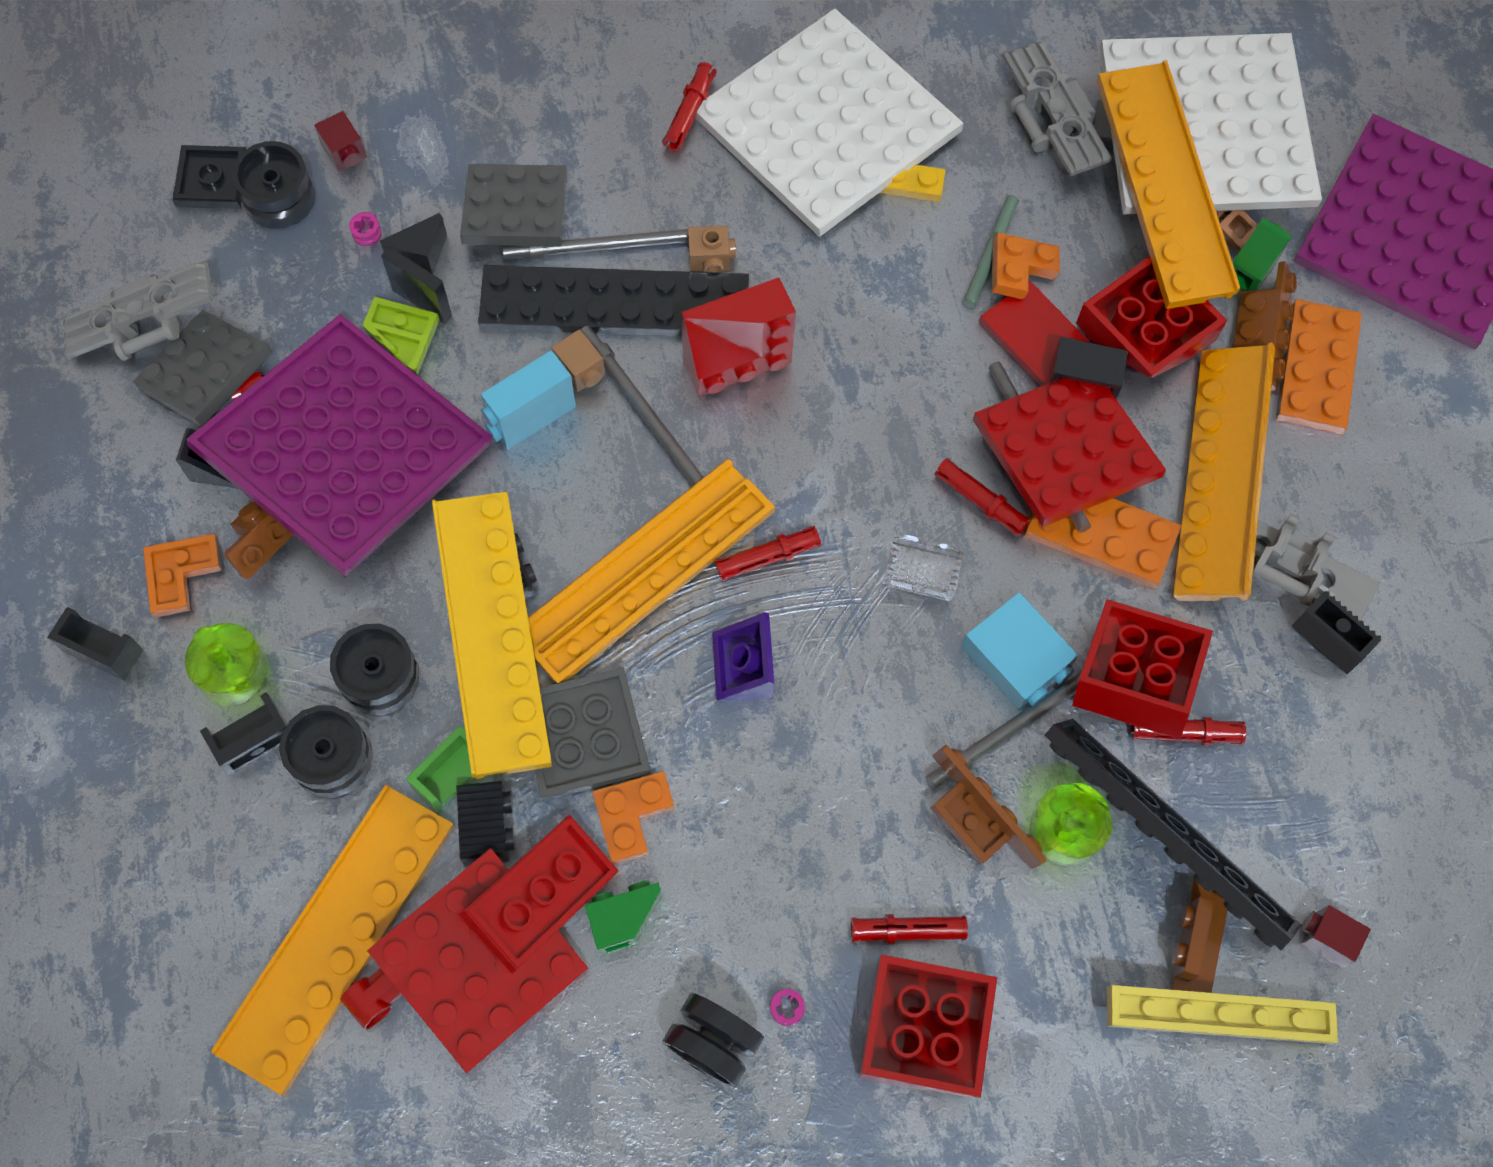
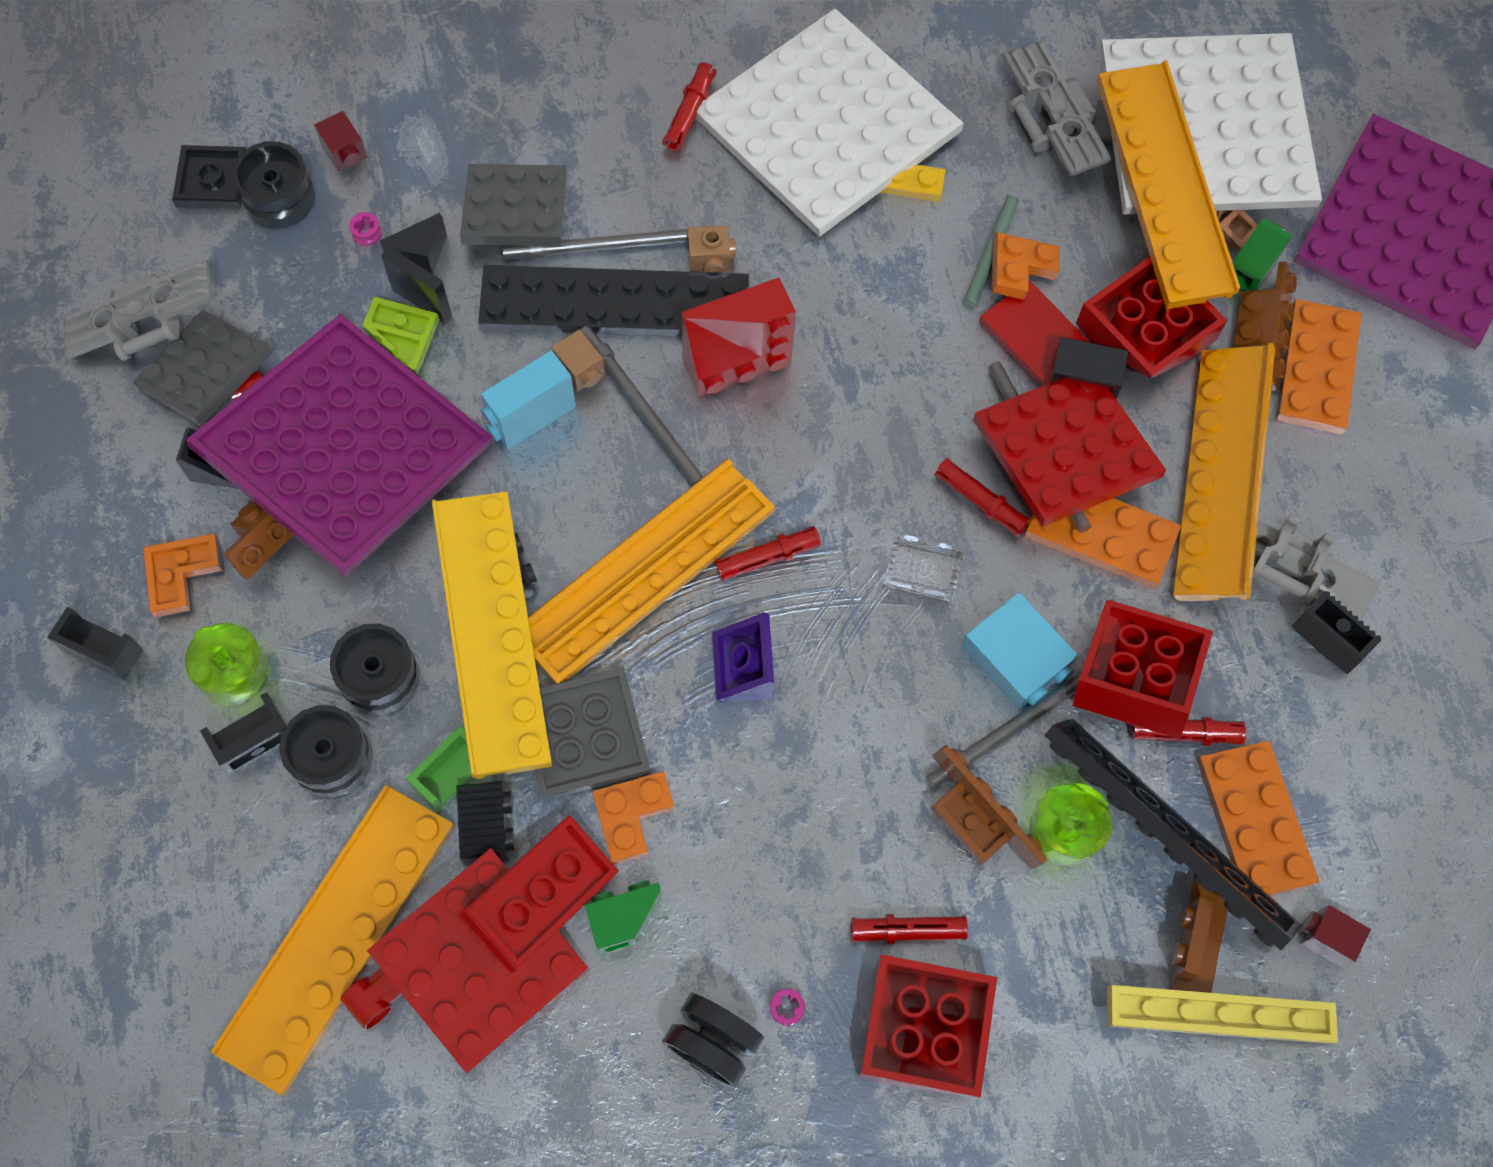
(1258, 817): none -> orange plate

